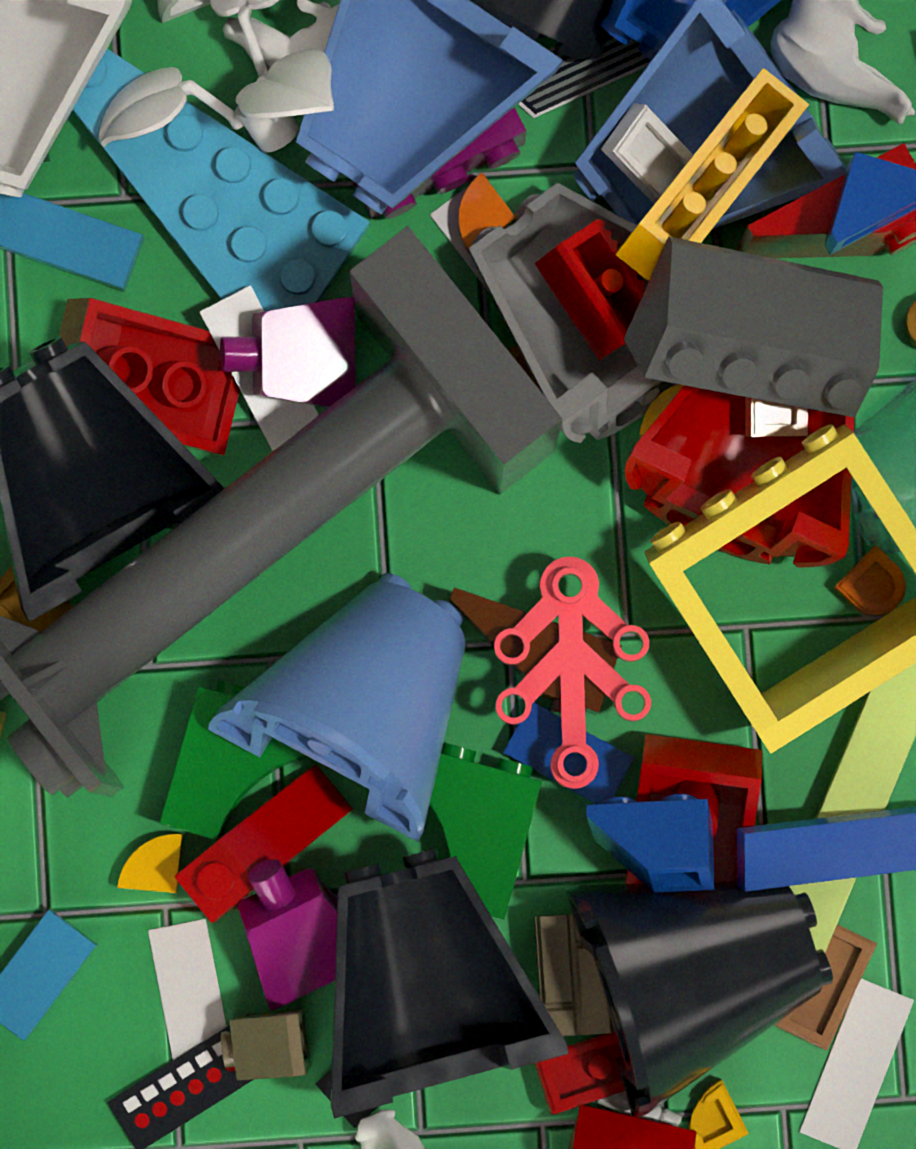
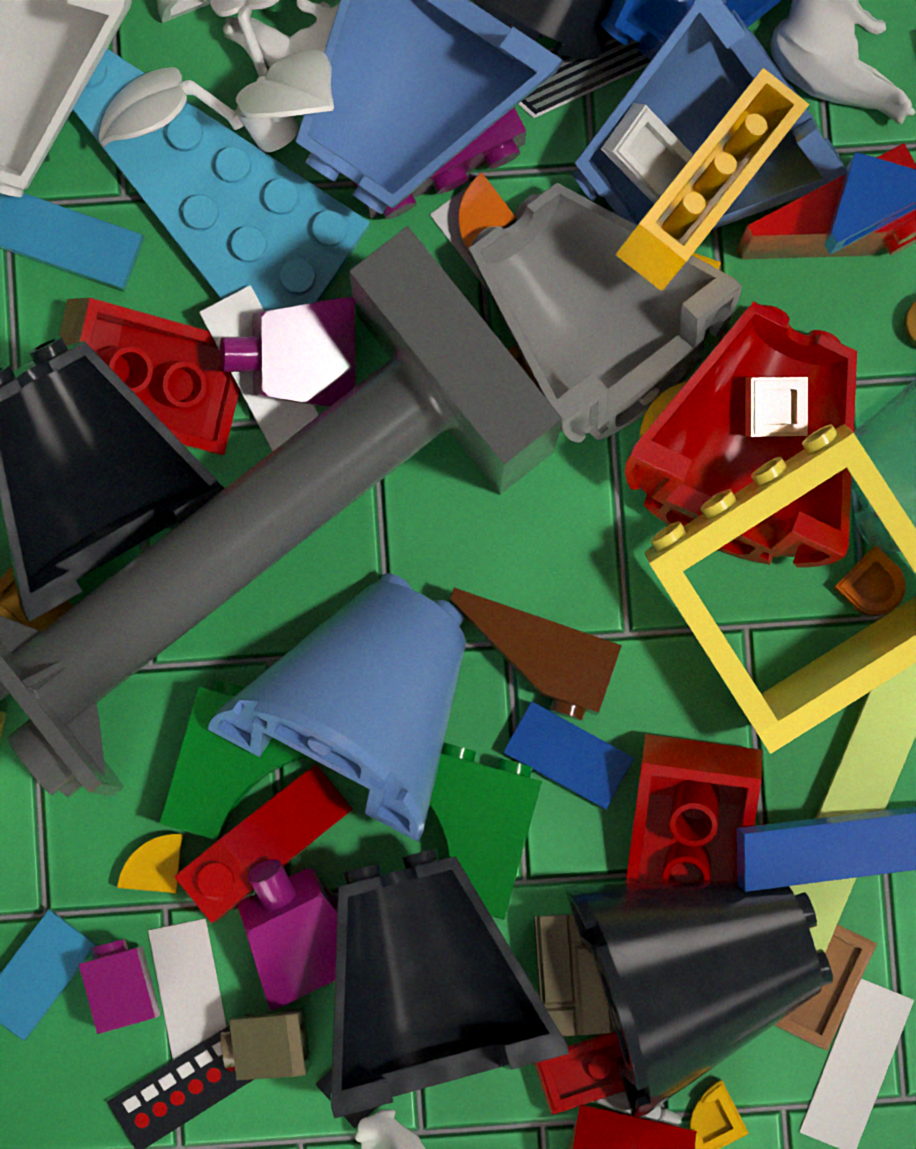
(119, 986): none -> magenta brick
(572, 660): coral plant -> none
(594, 286): red brick -> none
(658, 841): blue slope -> none
(758, 328): dark grey slope -> none

